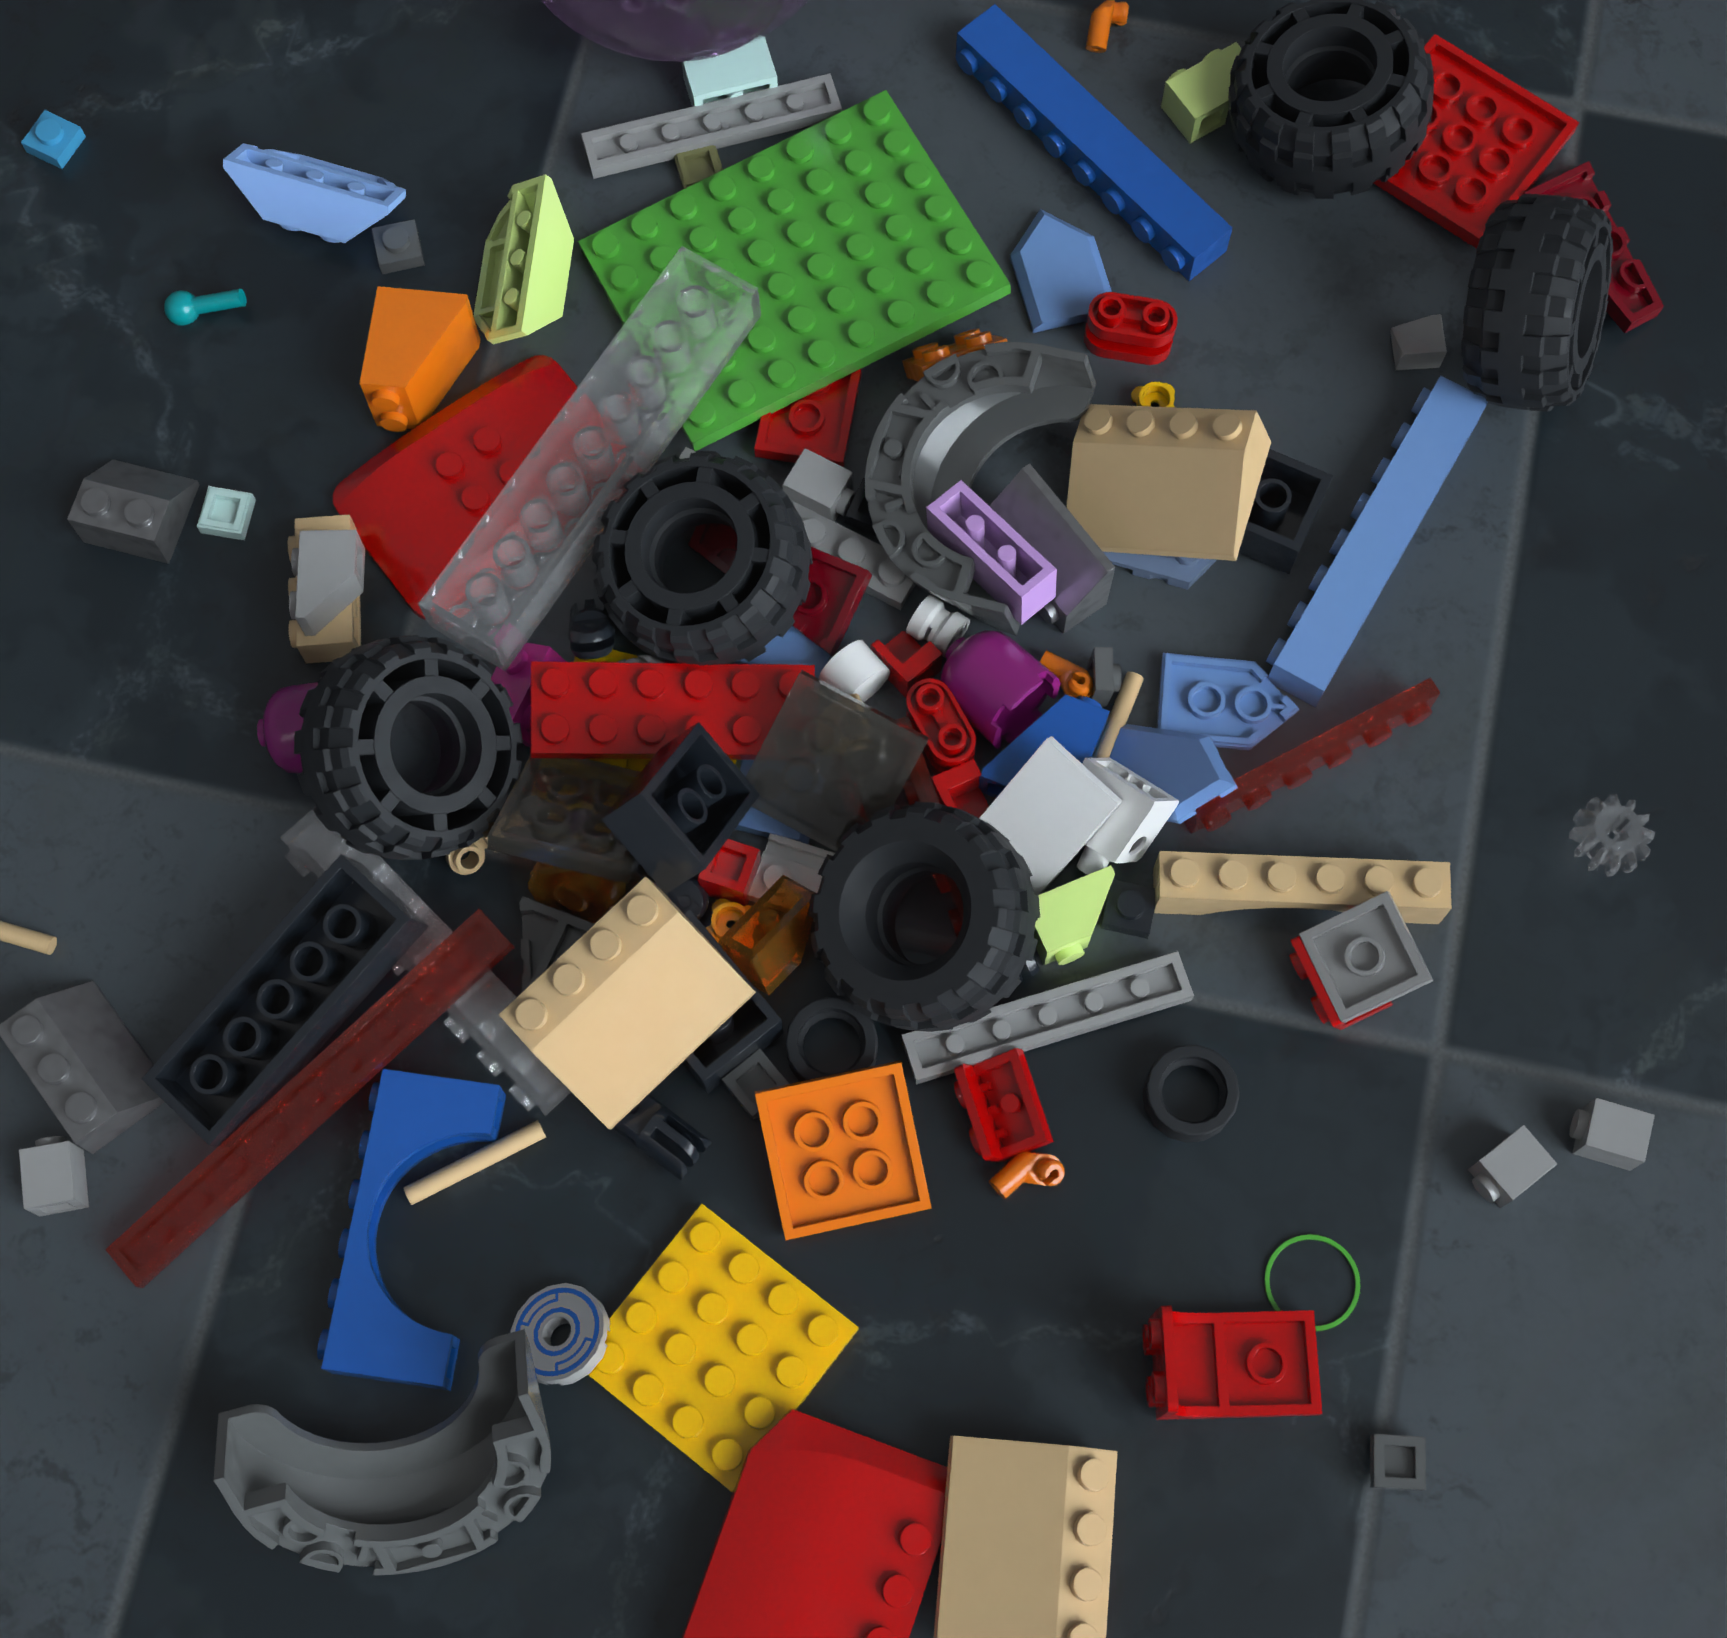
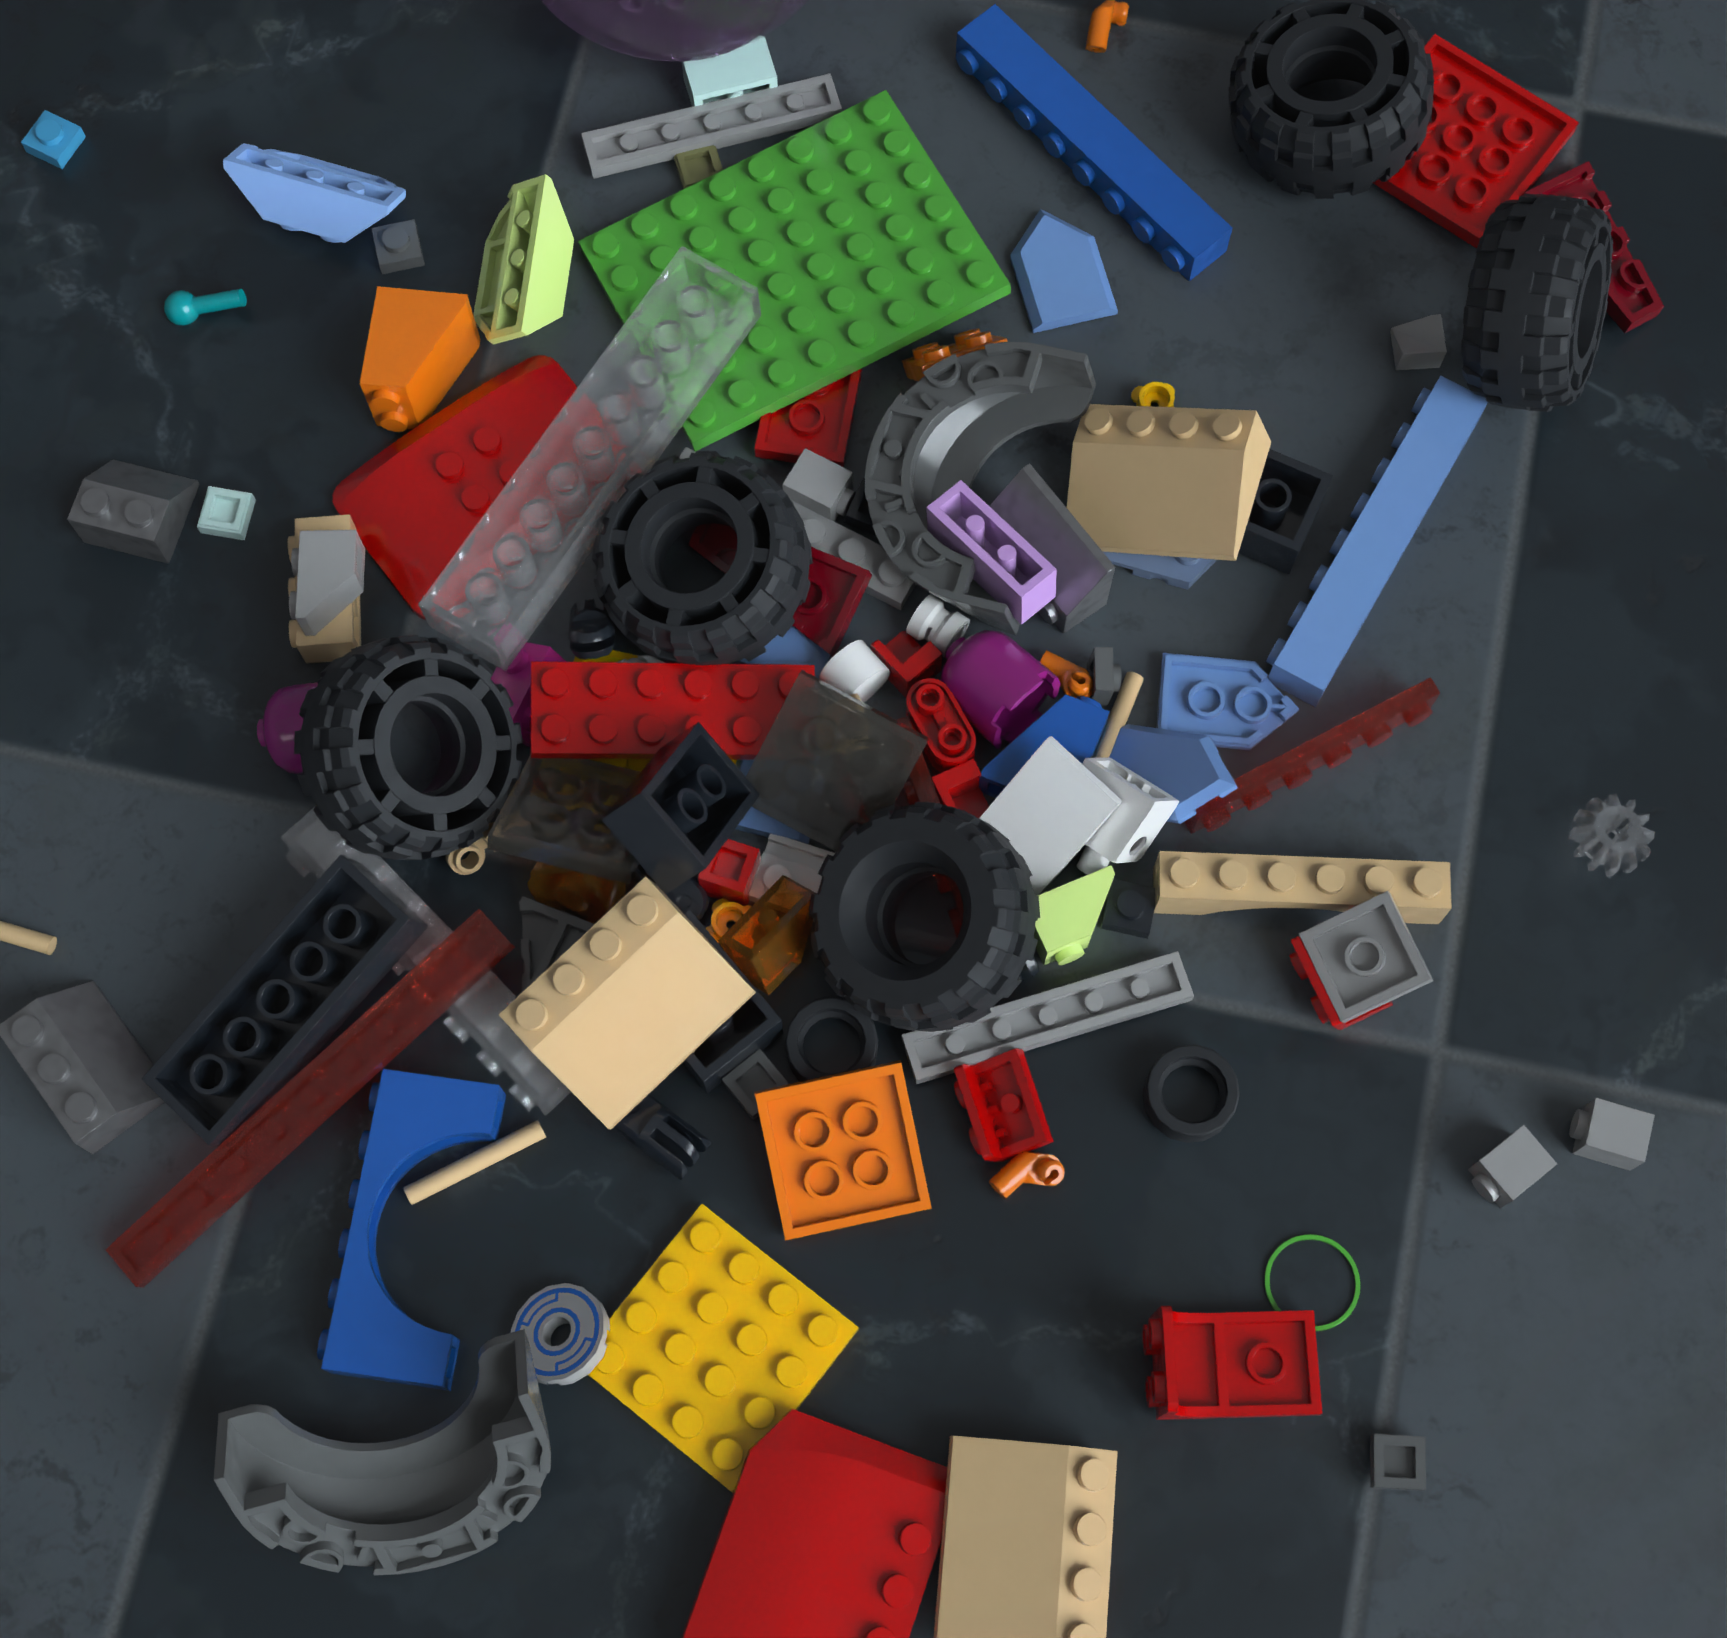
(53, 1177): light grey brick -> none
(1130, 328): red brick -> none
(1199, 96): yellowish green slope -> none

